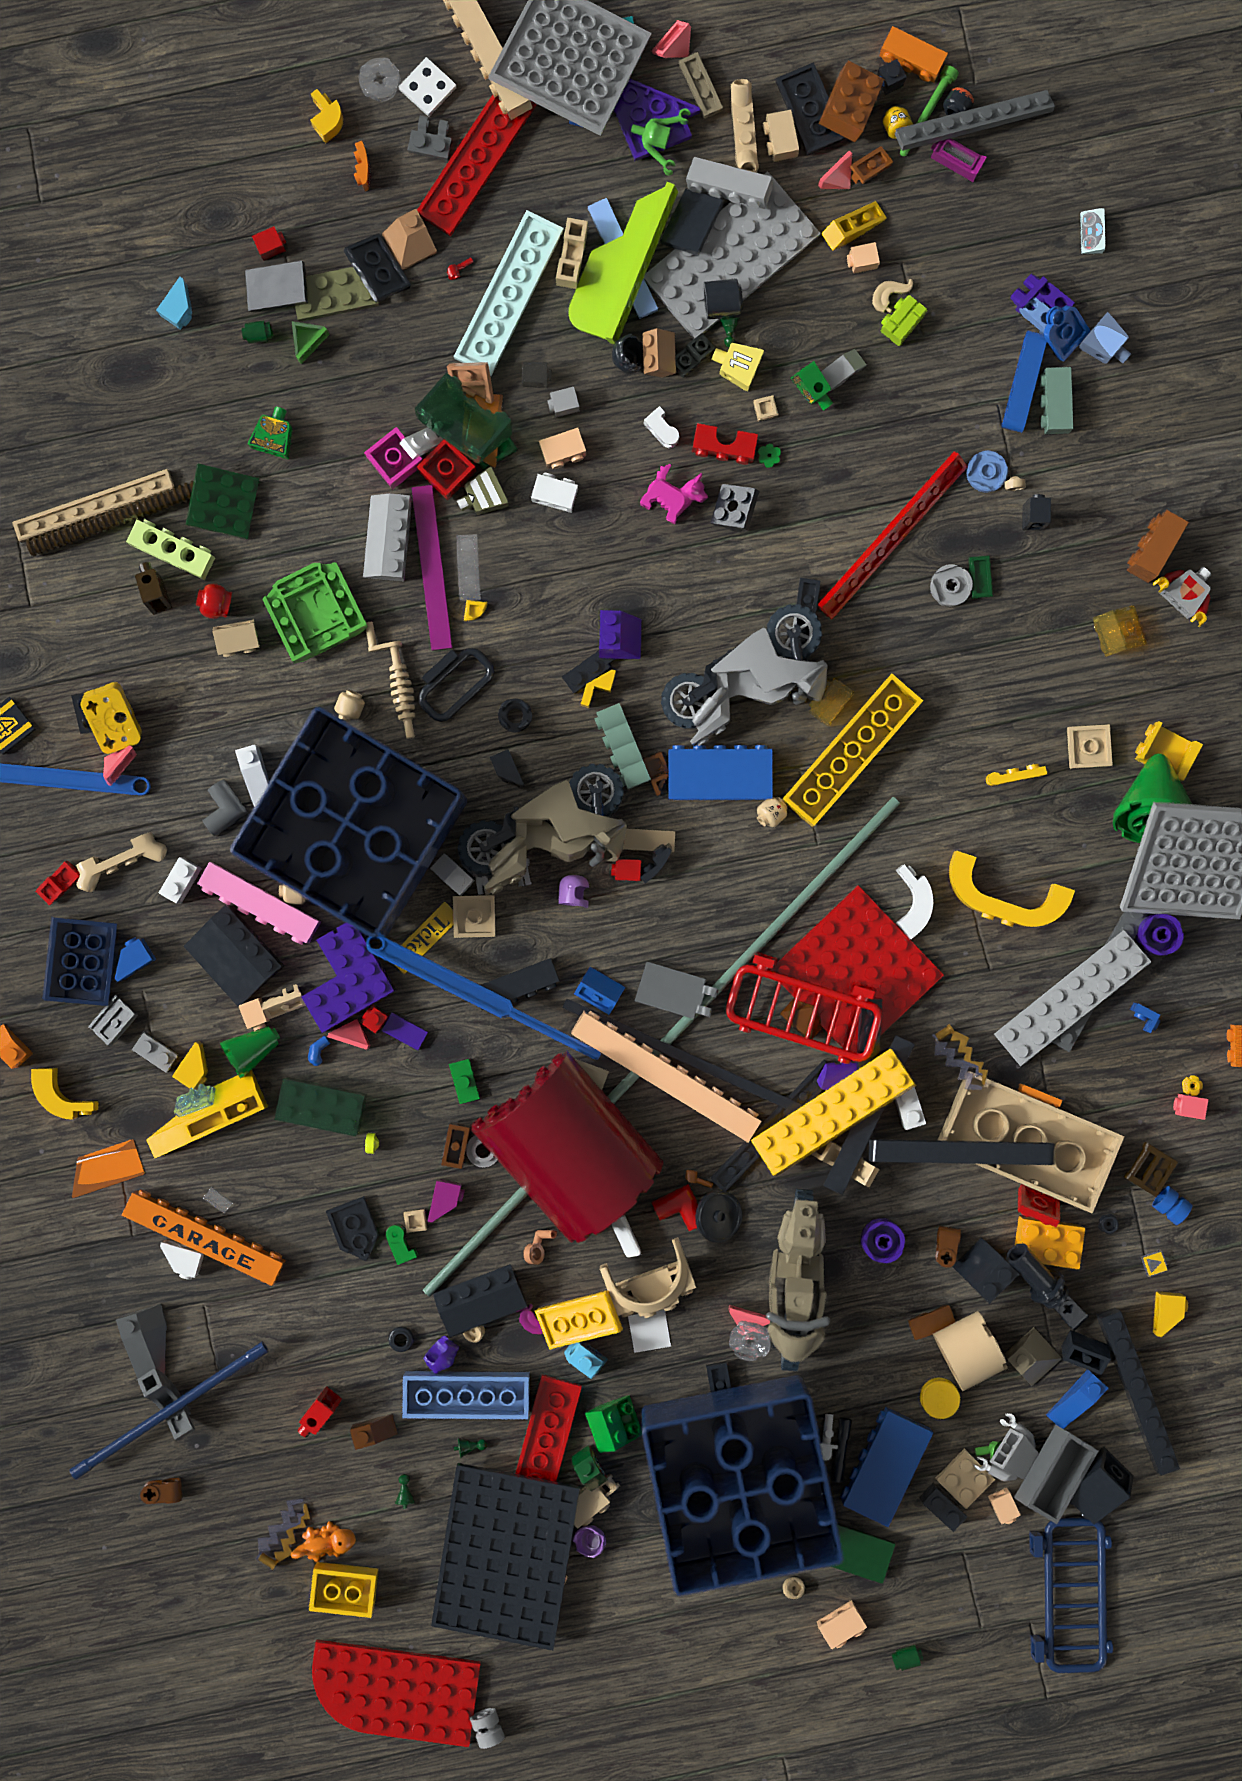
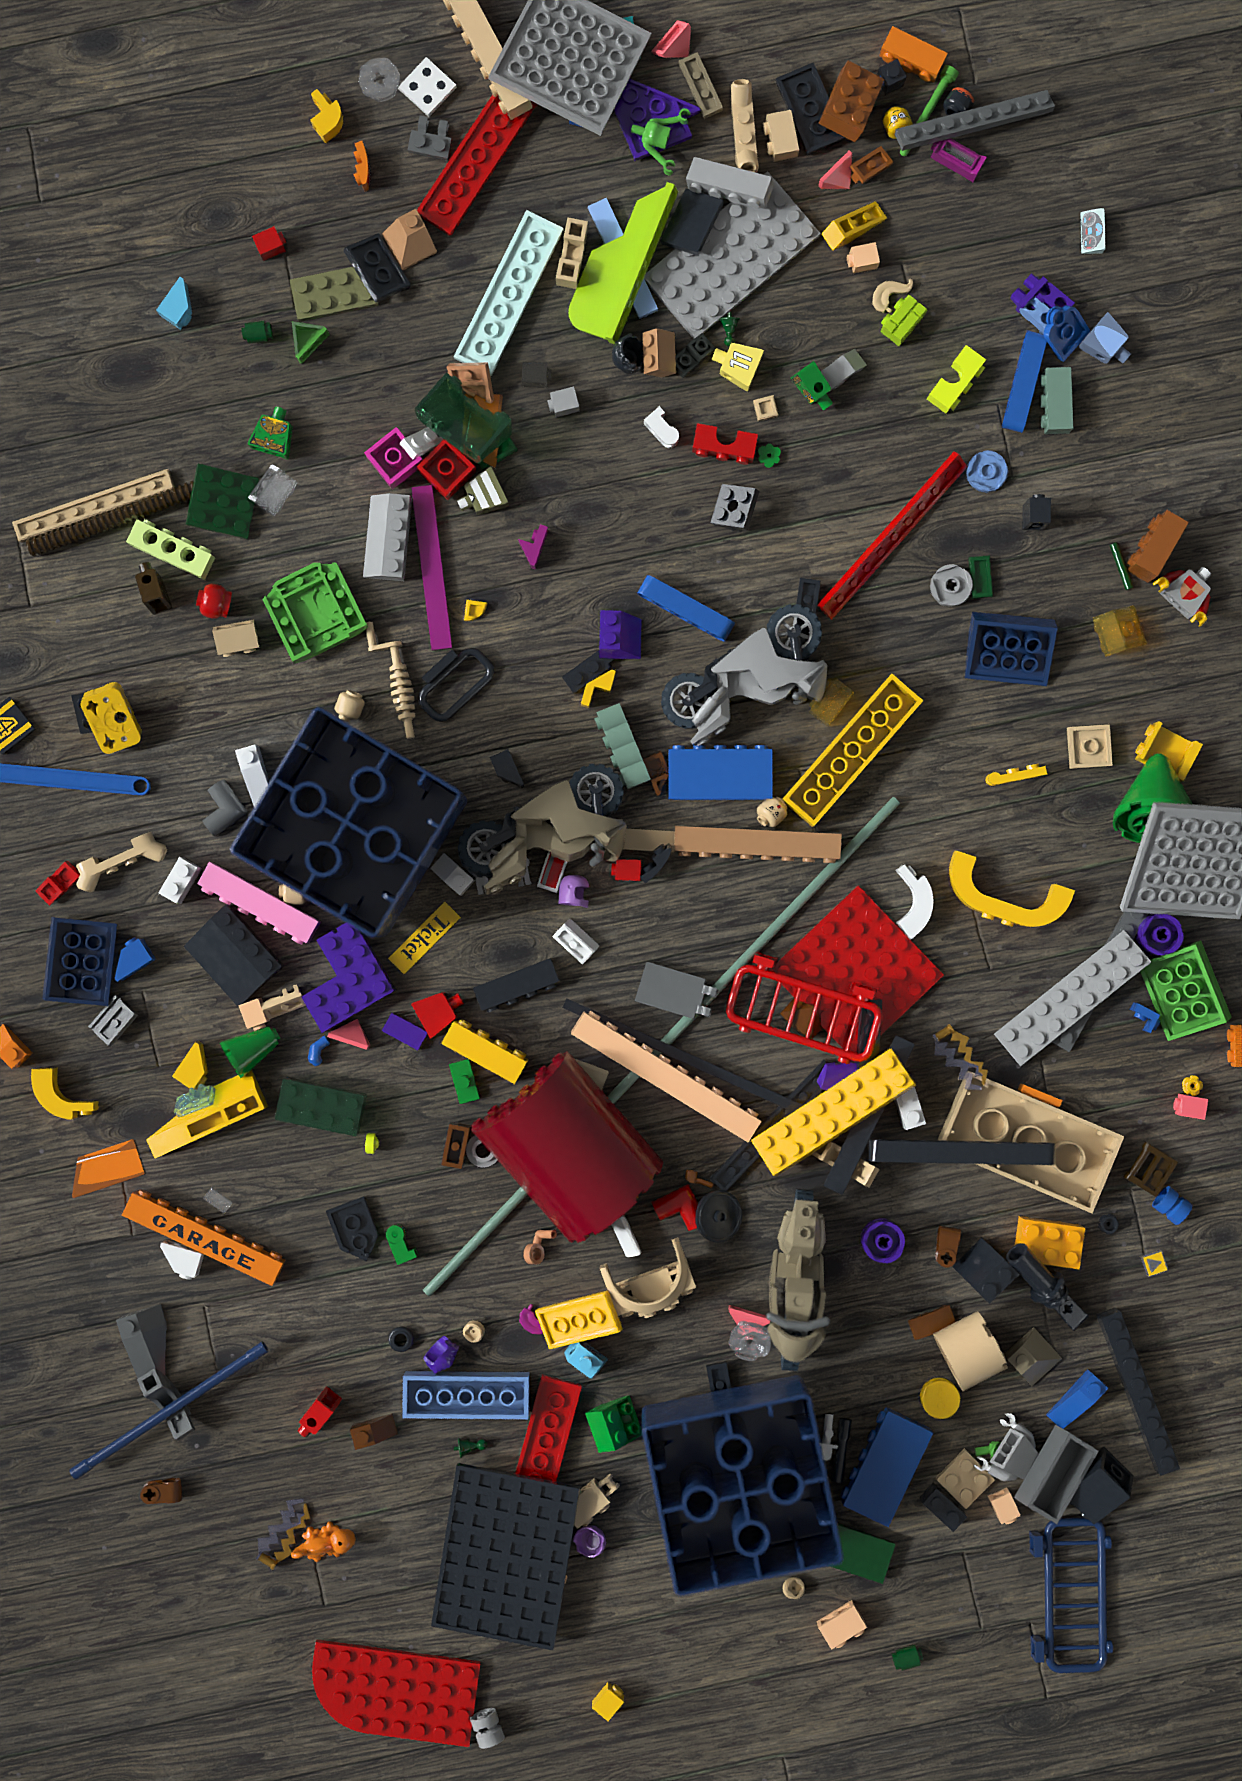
(116, 763): coral slope -> none
(155, 1052): light grey plate -> none
(273, 490): none -> clear brick
(276, 286): tile -> none
(343, 1589): yellow brick -> none
(374, 1018): red brick -> none
(404, 1496): dark green piece -> none
(415, 1220): tan tile -> none
(437, 1011): none -> red torso
(445, 1198): magenta slope -> none
(453, 272): red hand -> none
(468, 567): clear slope -> none
(469, 991): blue piece -> none
(474, 916): tan plate -> none
(480, 1300): black slope -> none
(485, 1051): none -> yellow brick
(511, 704): black piece -> none
(533, 550): none -> magenta slope
(552, 873): none -> slope
(554, 492): white brick -> none
(563, 448): light nougat brick -> none
(576, 941): none -> white slope
(588, 1468): dark green slope -> none
(599, 990): blue panel -> none
(608, 1701): none -> yellow brick
(649, 1332): white sticker -> none
(671, 497): dark pink animal -> none
(686, 608): none -> blue beam
(723, 298): black piece -> none
(757, 843): none -> medium nougat brick
(967, 365): none -> neon yellow arch
(1010, 648): none -> dark blue slope
(1015, 484): tan tile -> none
(1038, 1205): red plate -> none
(1086, 1352): black brick -> none
(1121, 566): none -> dark green piece
(1168, 1311): yellow slope -> none
(1185, 991): none -> bright green slope

